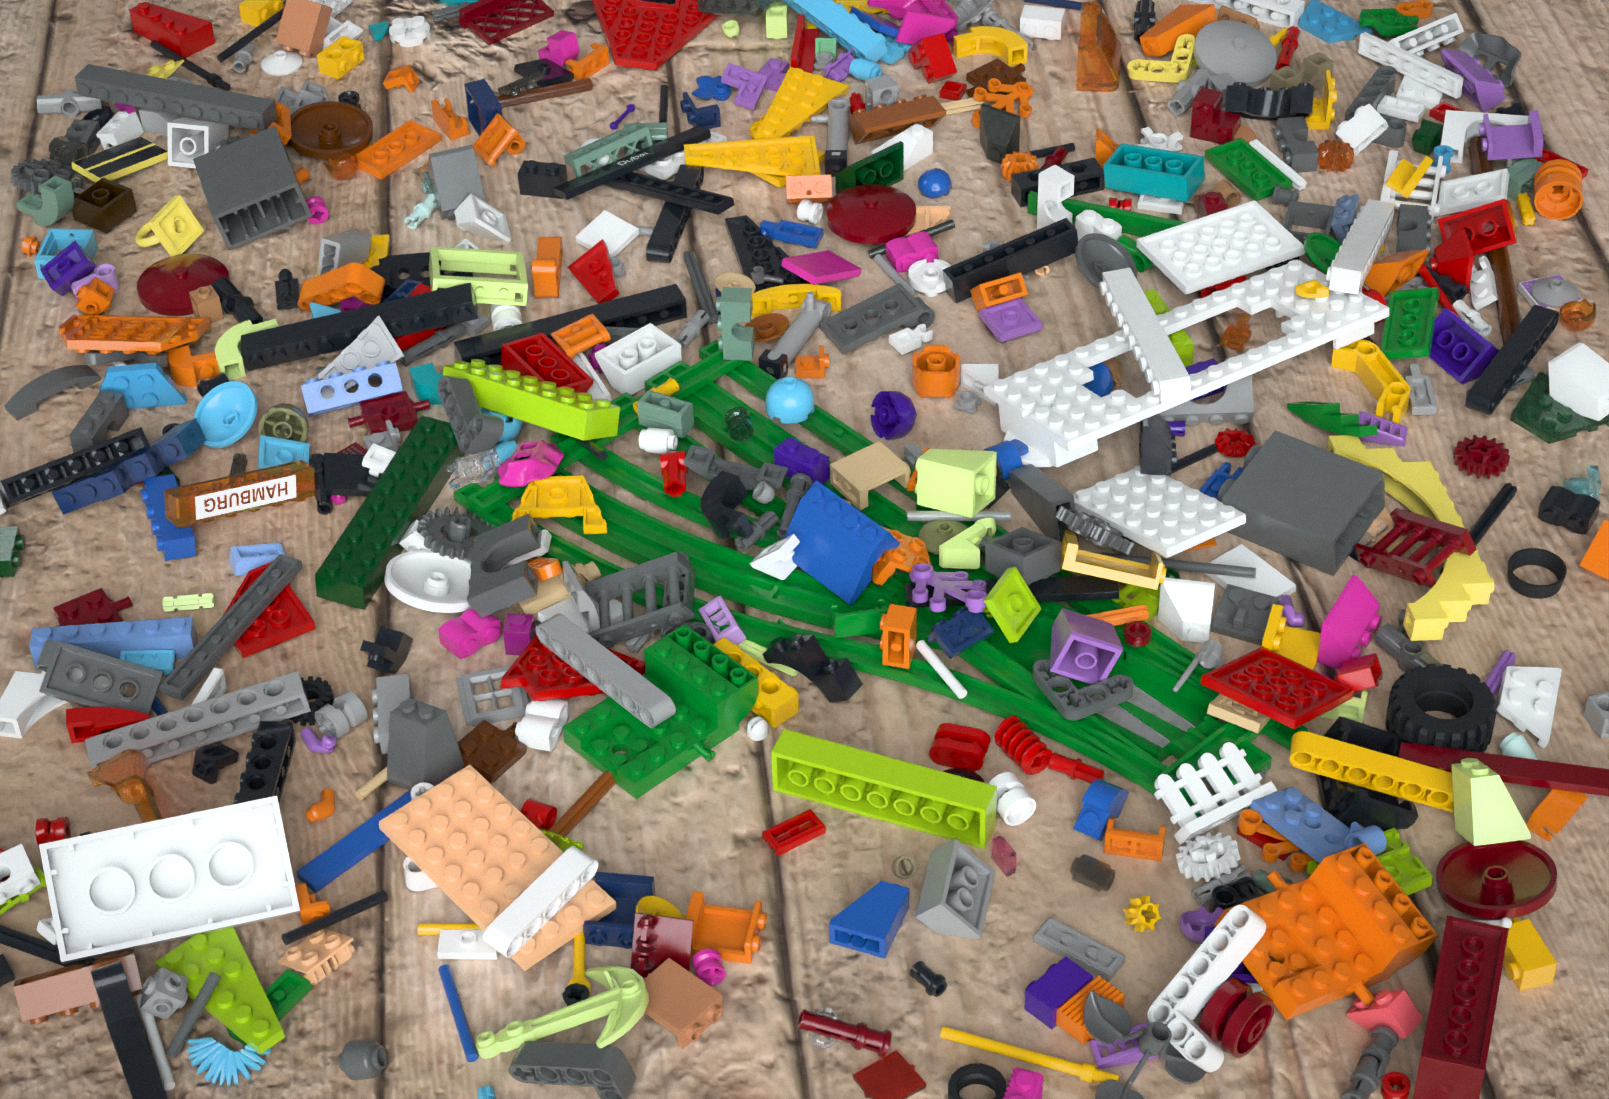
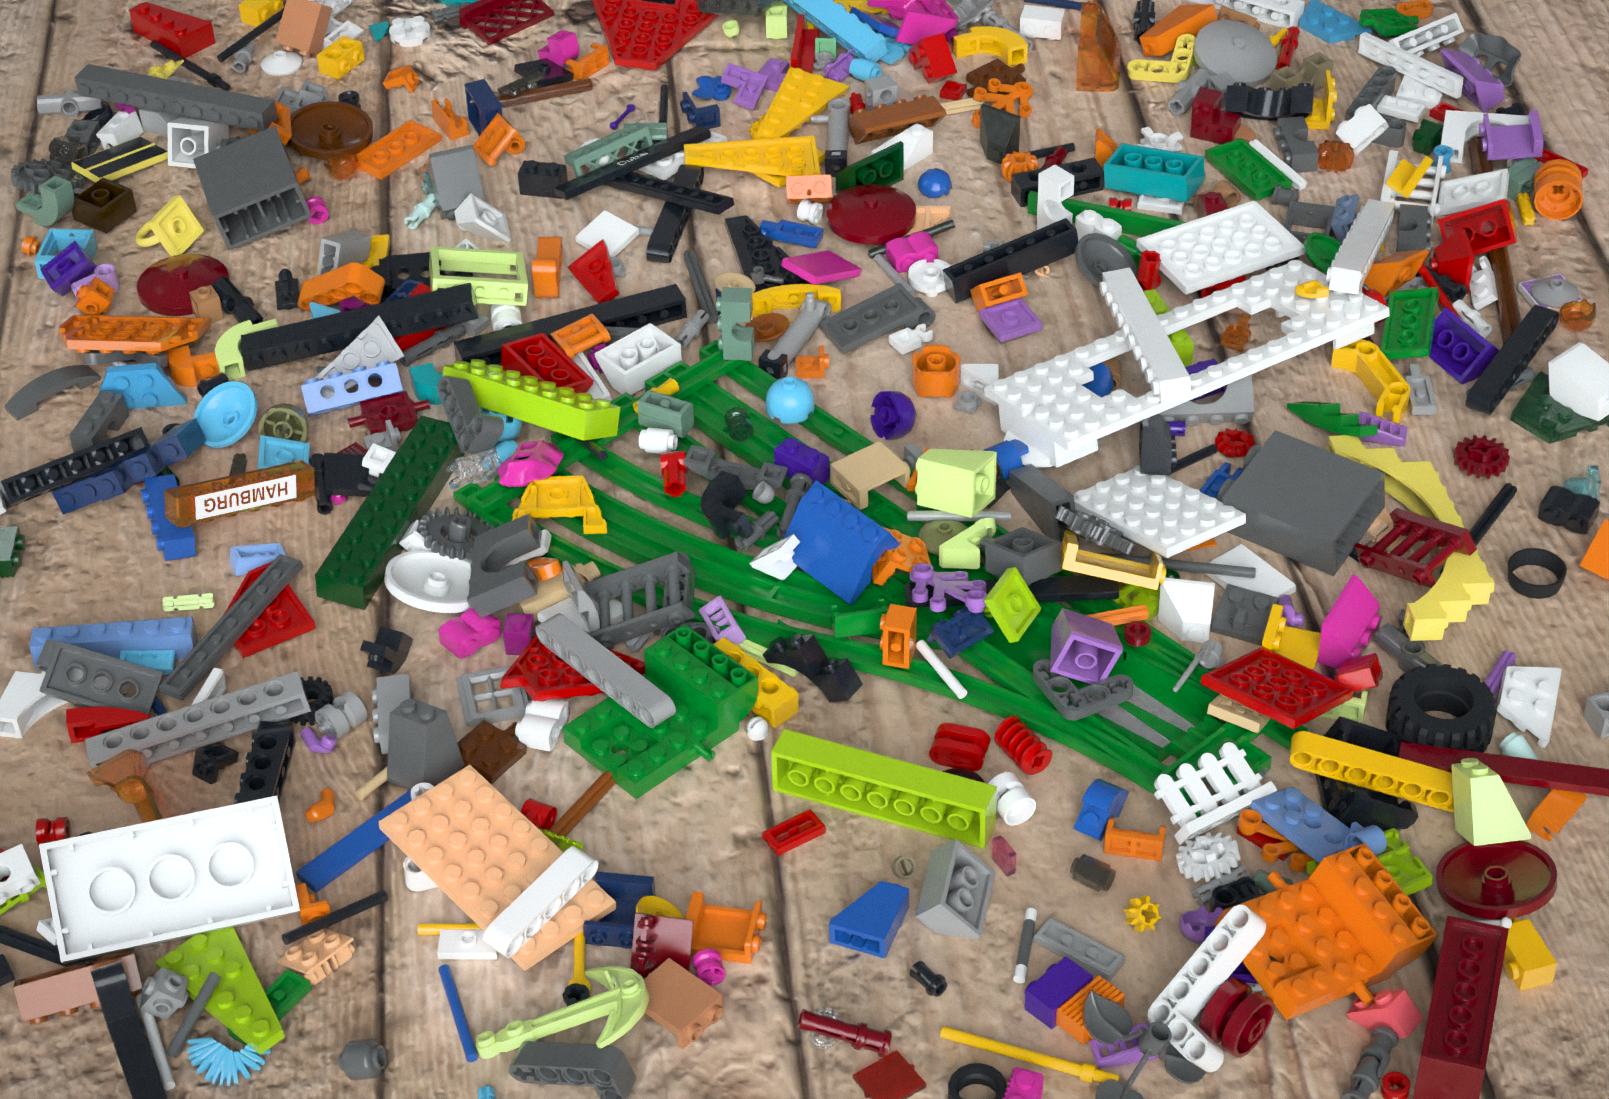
(91, 609): dark red plate -> none
(1025, 945): none -> dark grey bar
(1075, 768): red axle -> none
(1148, 270): none -> red piece

